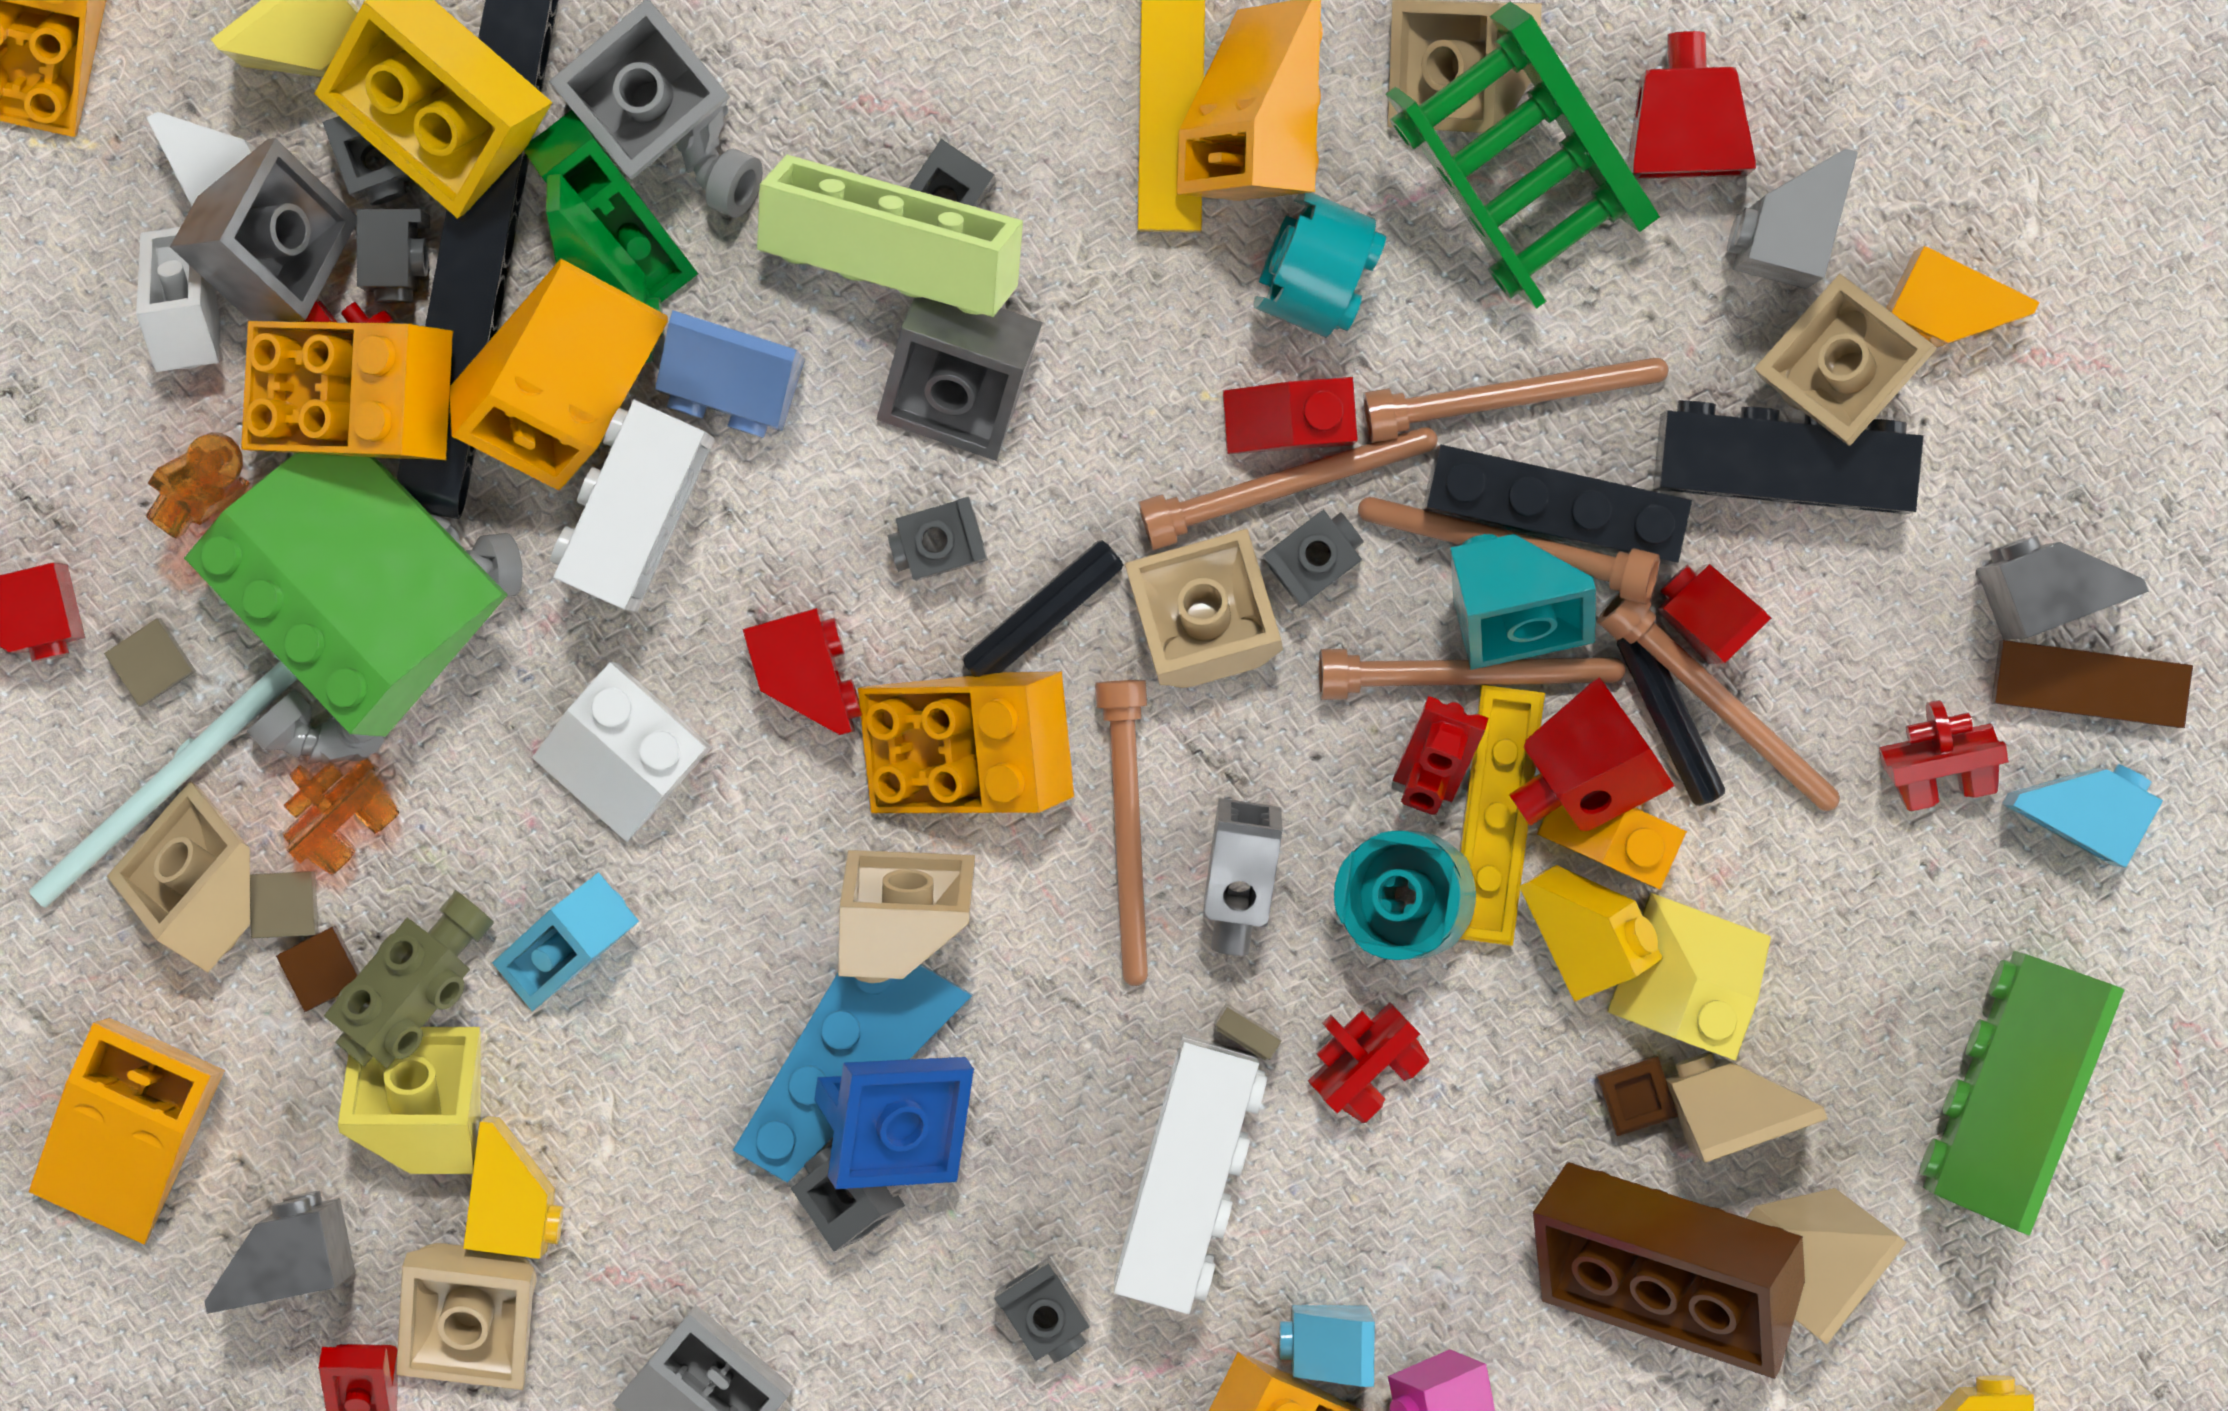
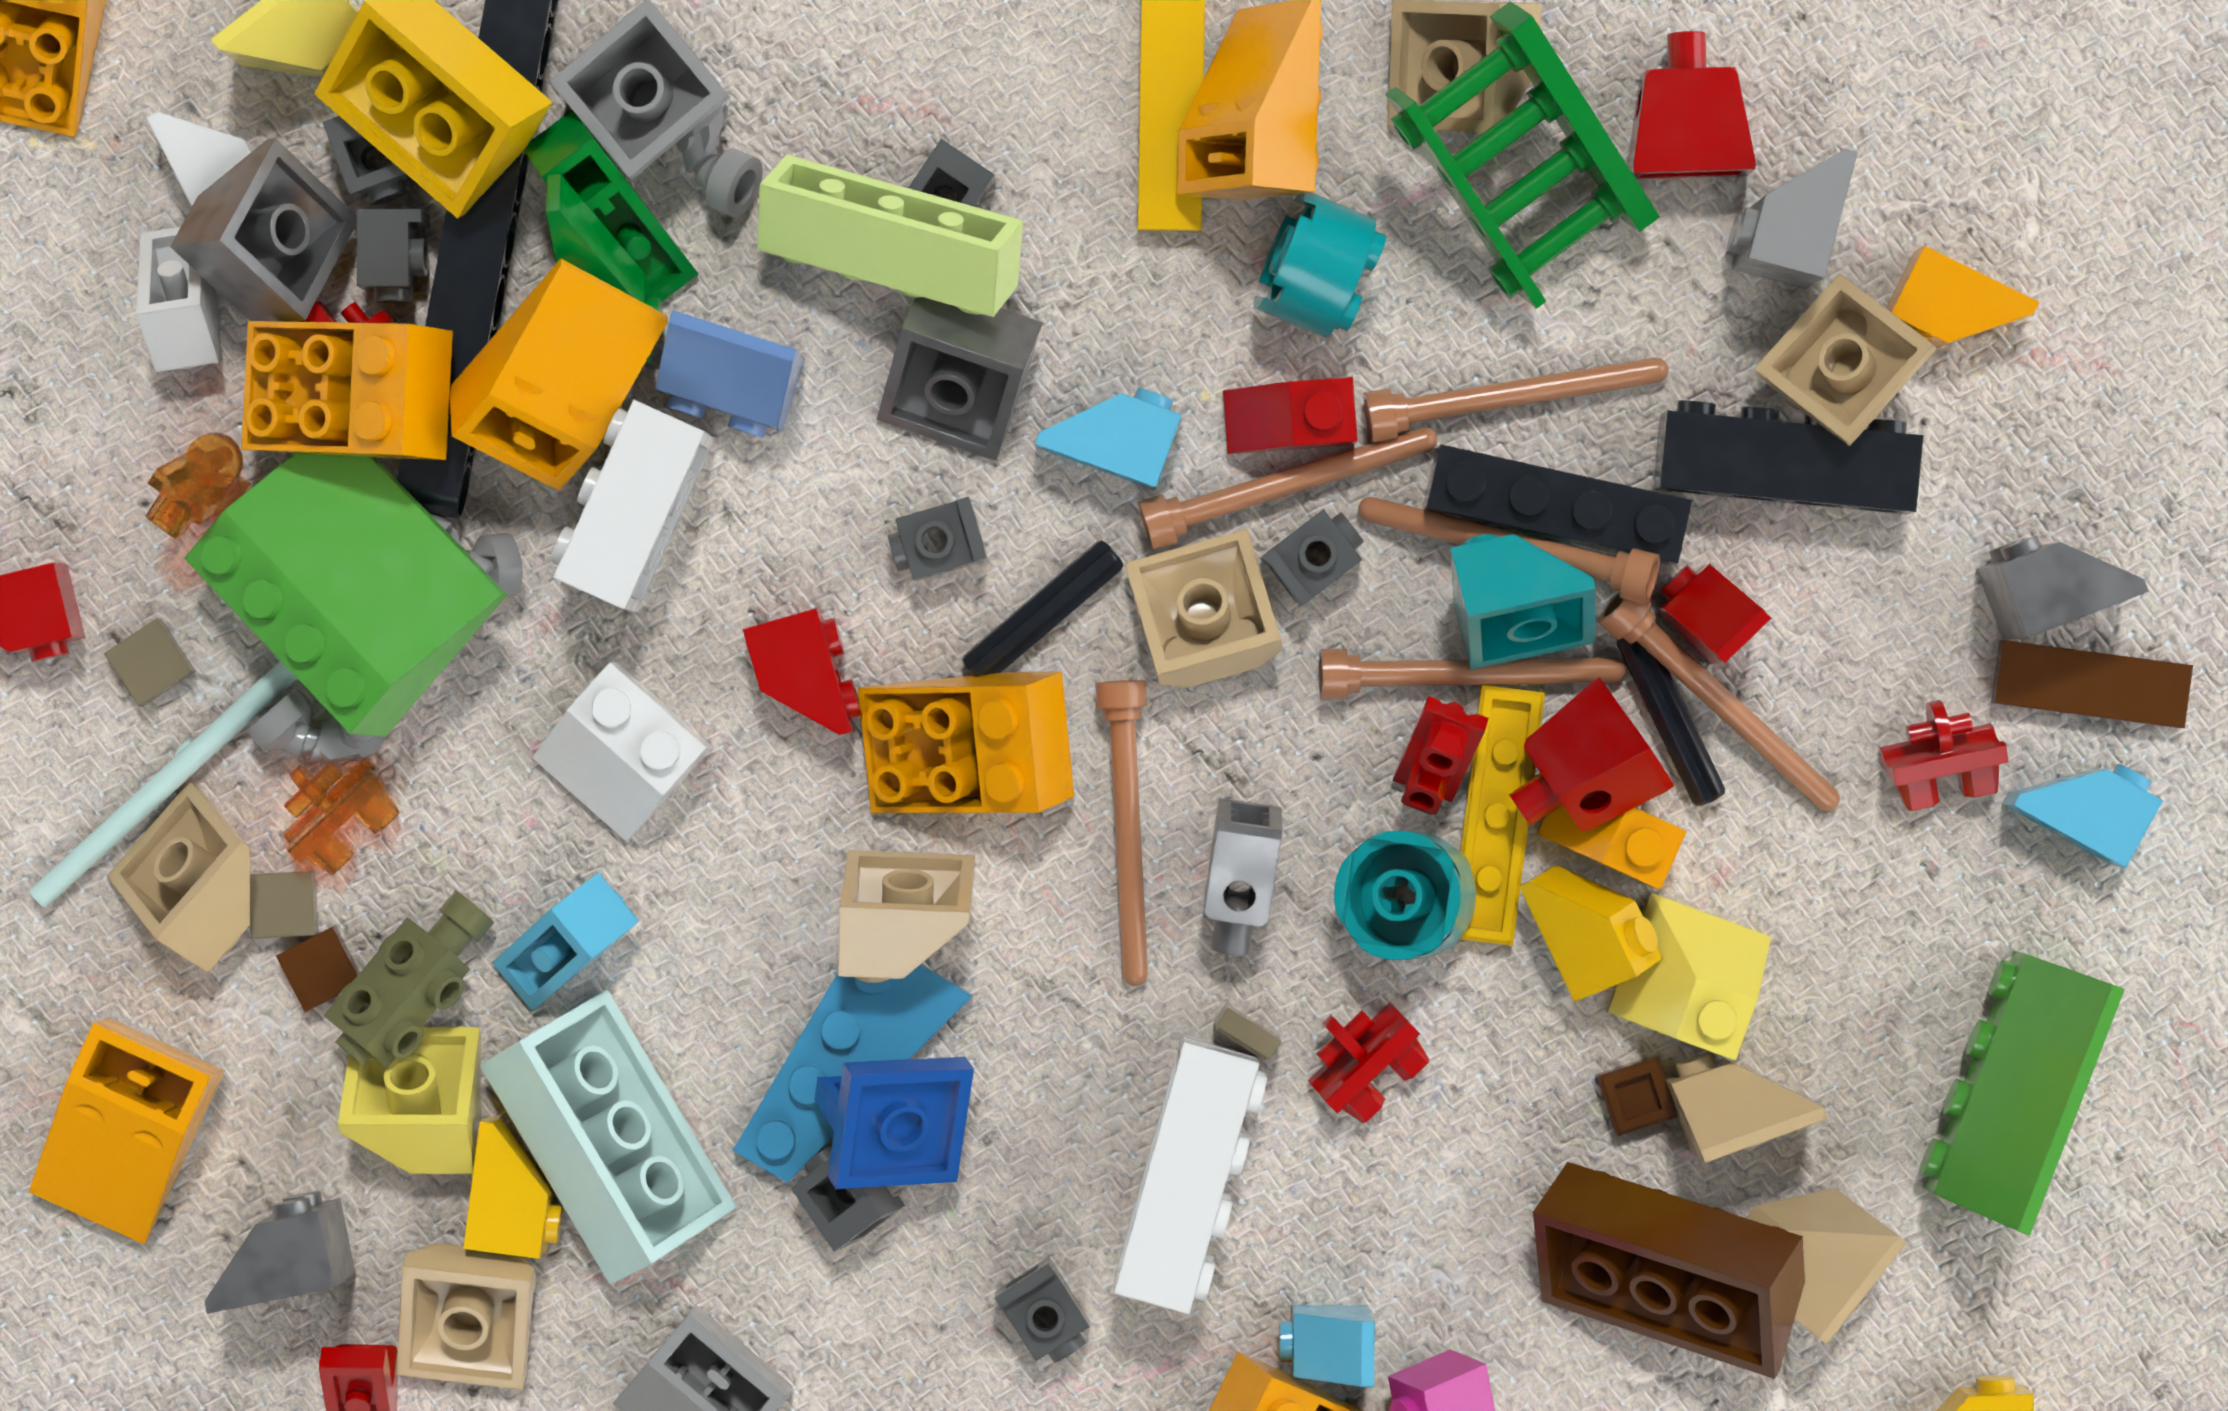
(608, 1137): none -> light aqua slope
(1118, 436): none -> medium azure slope

